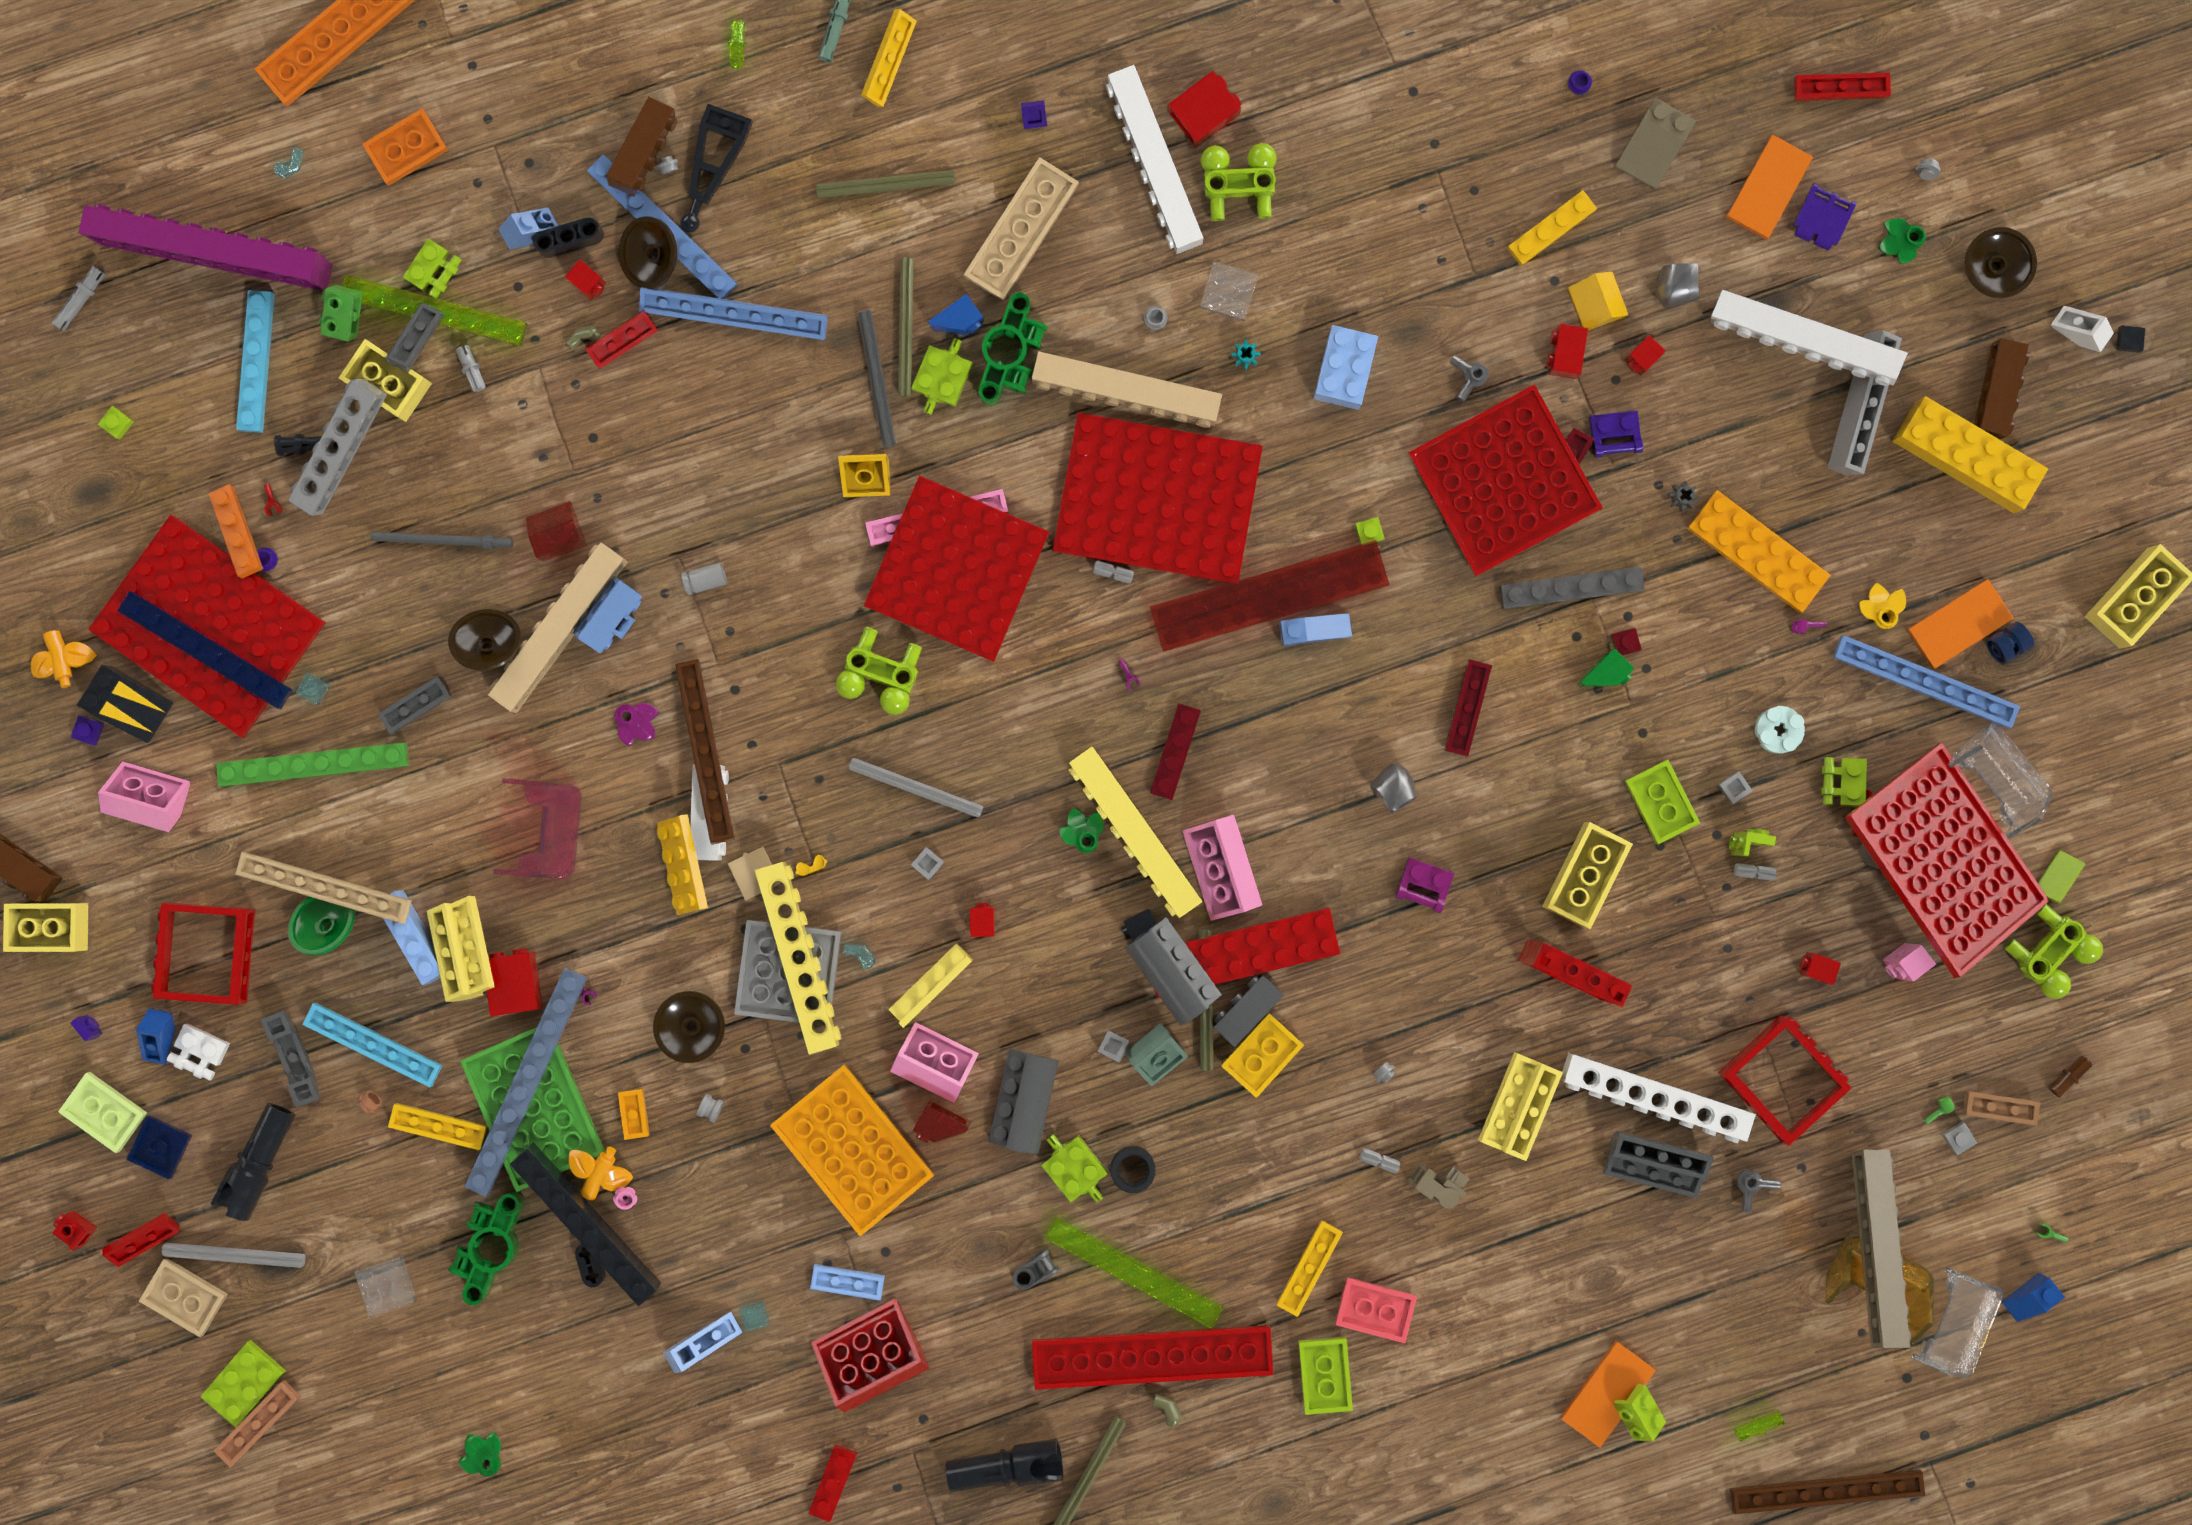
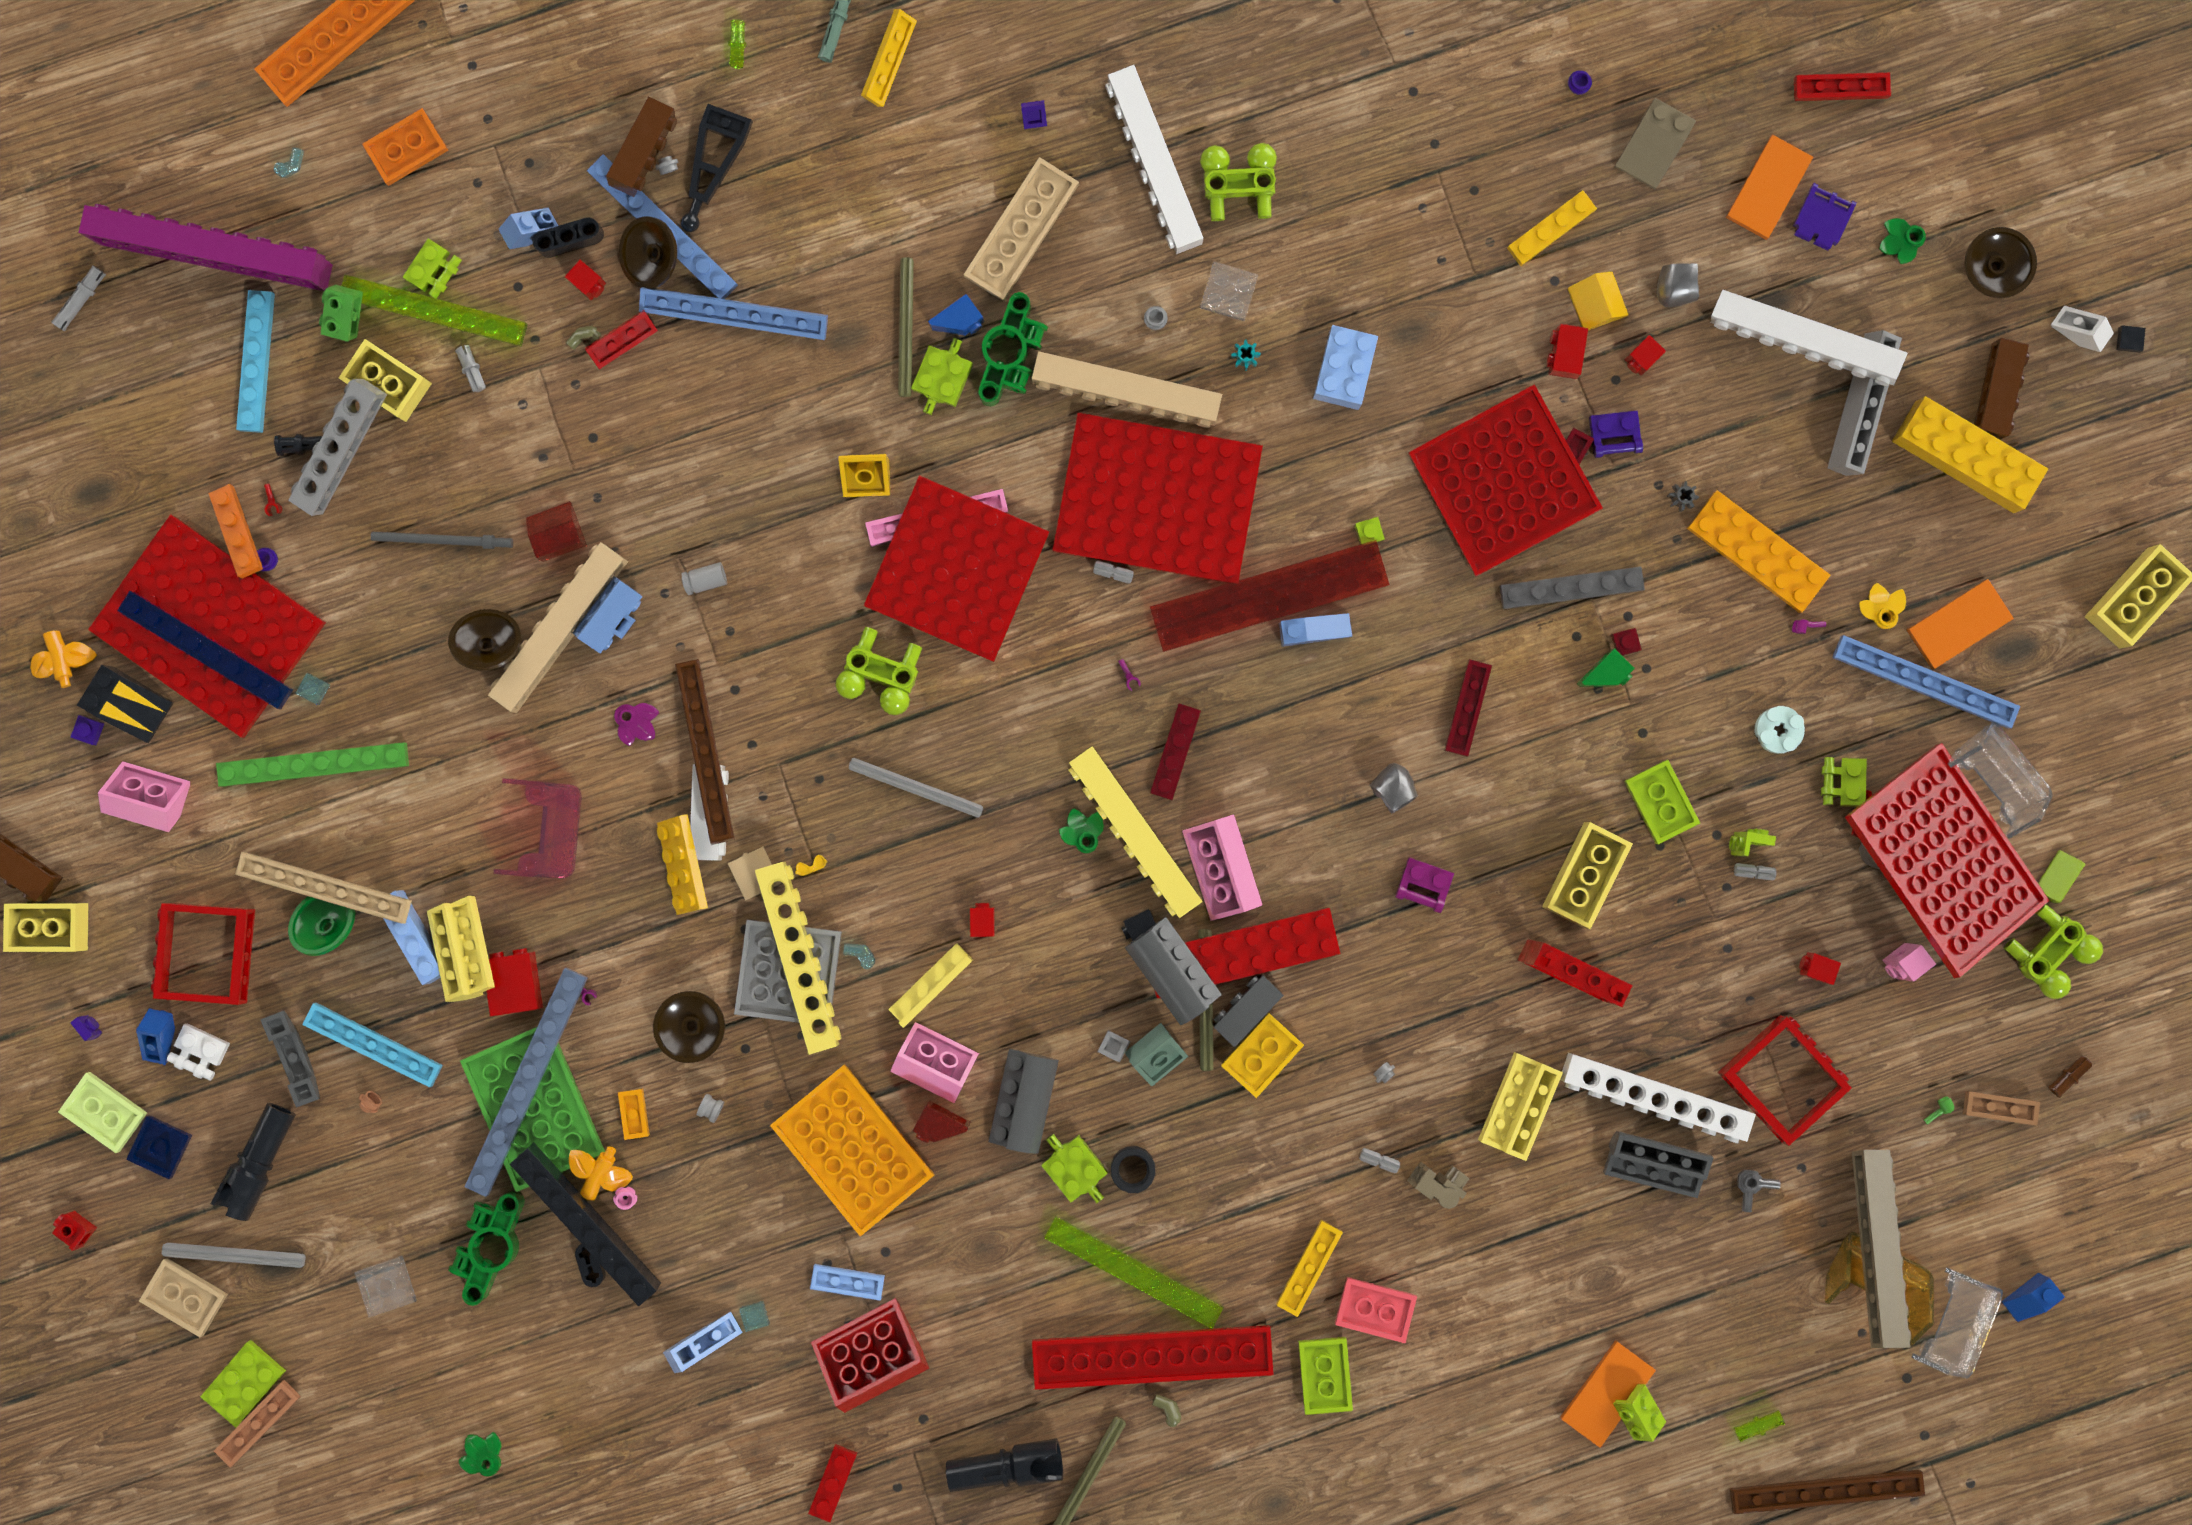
(115, 422): lime plate -> none
(141, 1240): red plate -> none
(414, 337): dark grey tile -> none
(415, 705): dark grey plate -> none
(438, 1126): yellow plate -> none
(877, 379): dark grey axle -> none
(885, 184): olive axle -> none
(927, 863): light grey plate -> none
(1036, 1270): dark grey piece -> none
(1204, 108): red brick -> none
(1474, 376): flat silver piece -> none
(1735, 787): light grey plate -> none
(1928, 169): light grey plate -> none
(1959, 1138): light grey plate -> none
(2013, 641): dark blue wheel -> none
(2049, 1233): bright green hand -> none

